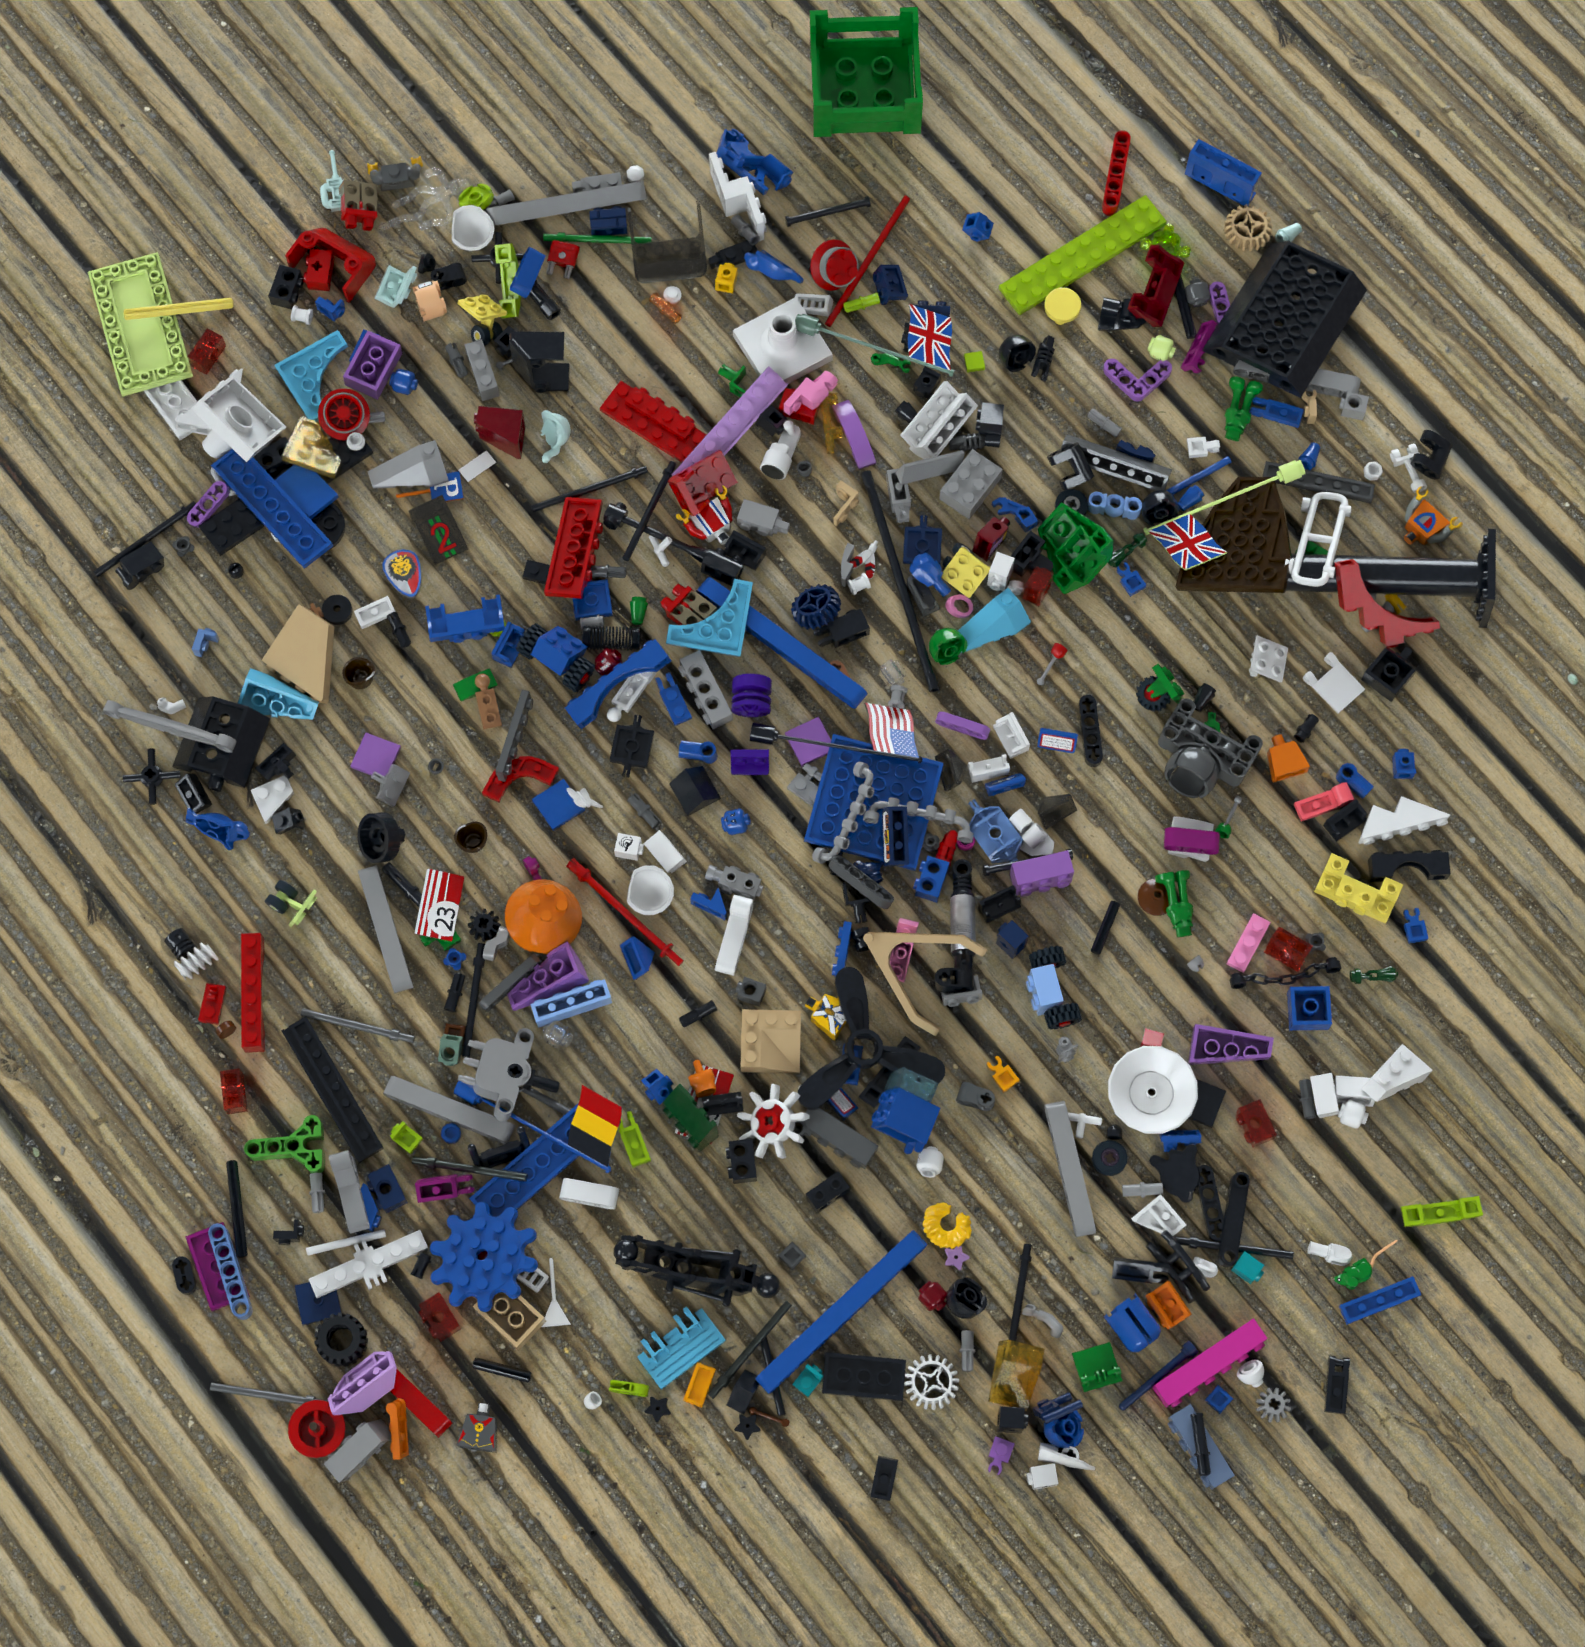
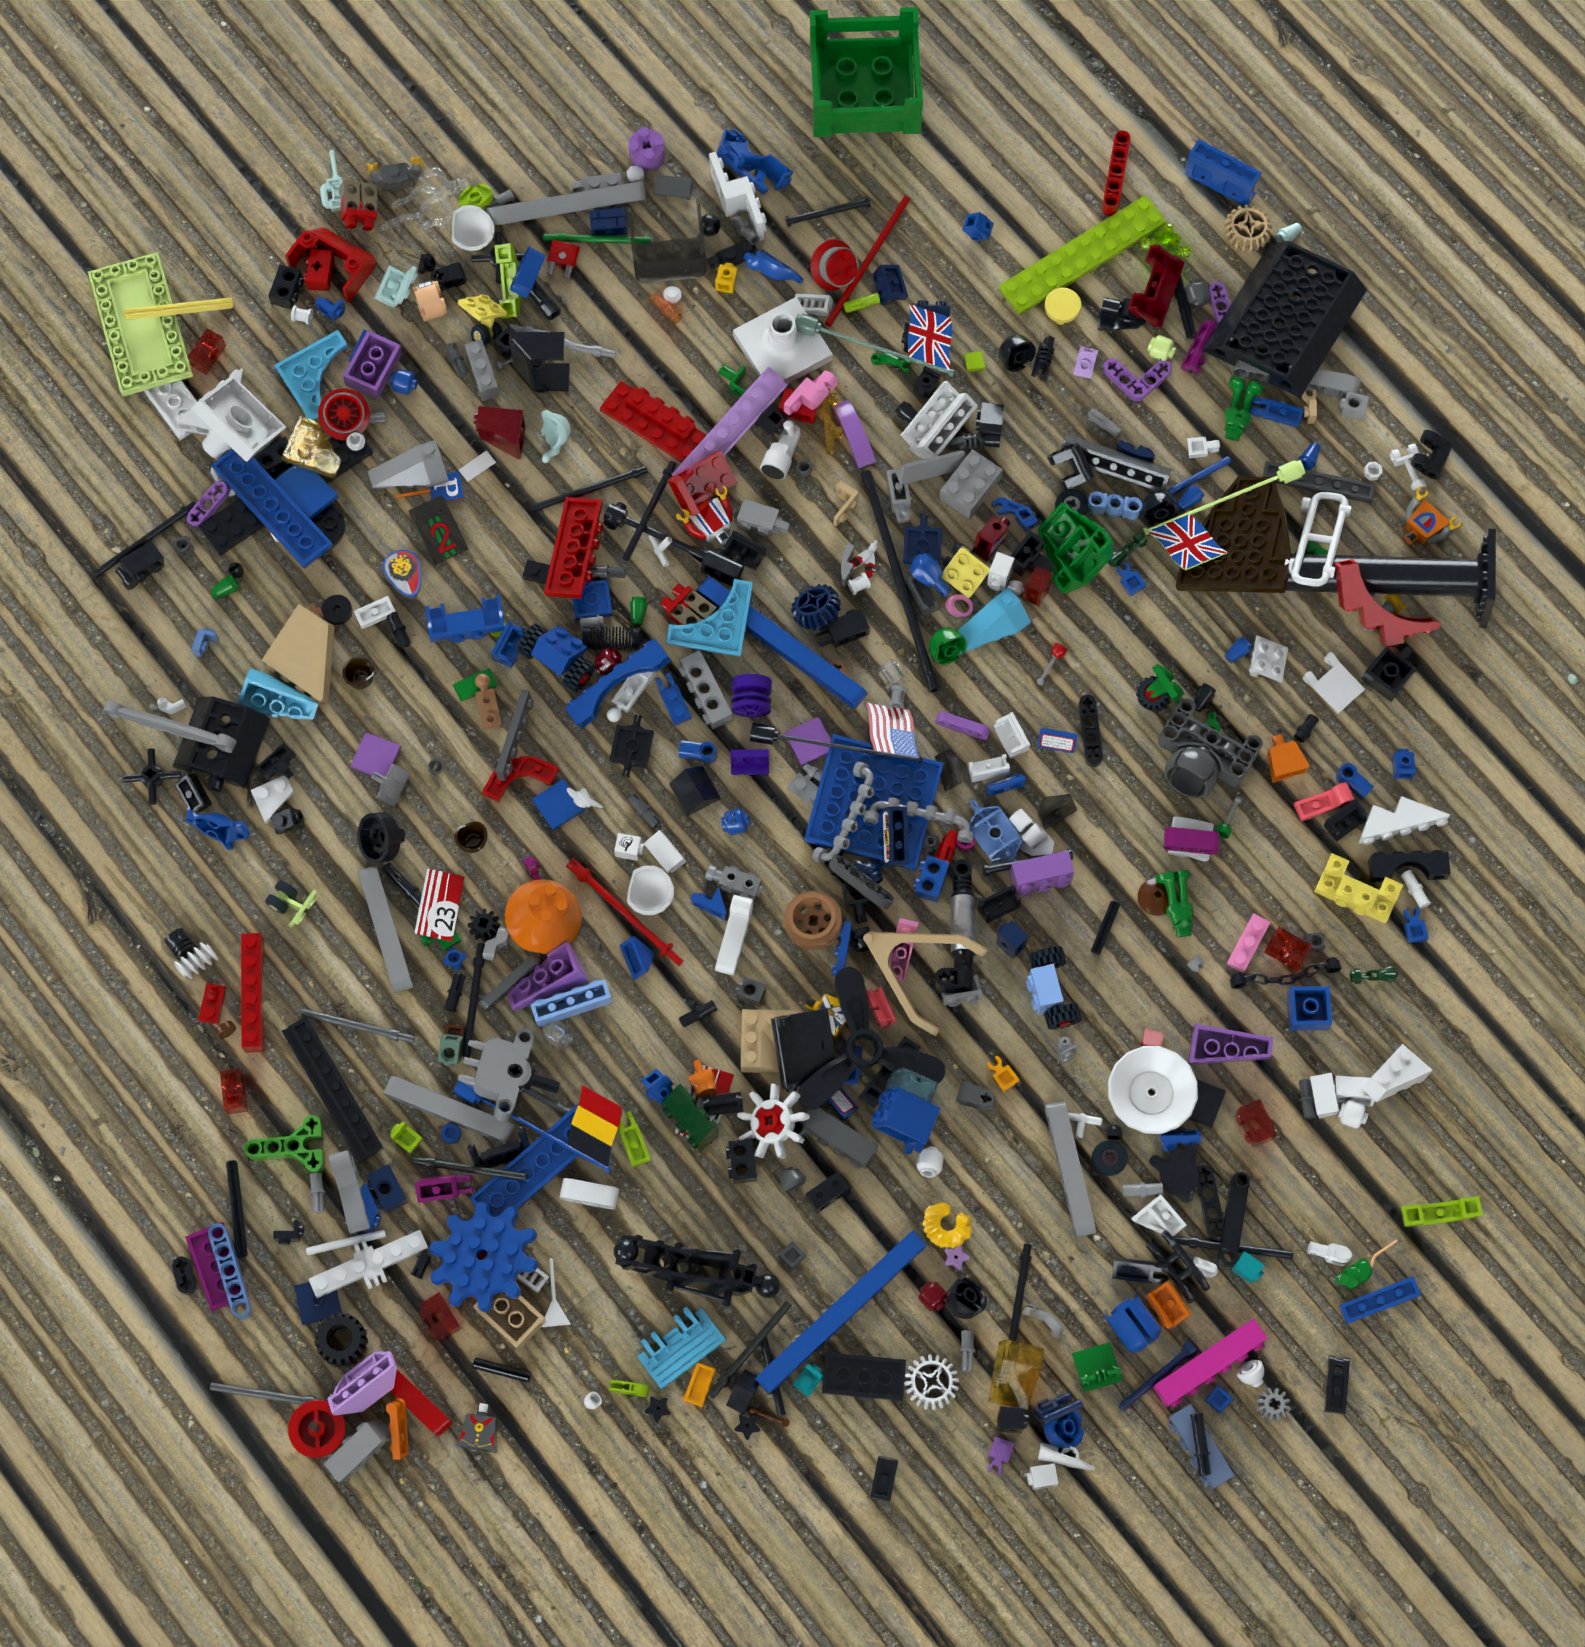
(225, 587): none -> green cone
(597, 351): none -> light grey bar
(647, 149): none -> medium lavender brick
(673, 186): none -> dark grey hinge
(711, 225): none -> black piece
(792, 1179): none -> dark grey cone
(802, 1045): none -> black door
(818, 938): none -> medium nougat wheel
(881, 1007): none -> coral hinge
(1085, 362): none -> lavender bracket
(1238, 649): none -> blue cone
(1415, 889): none -> white pin

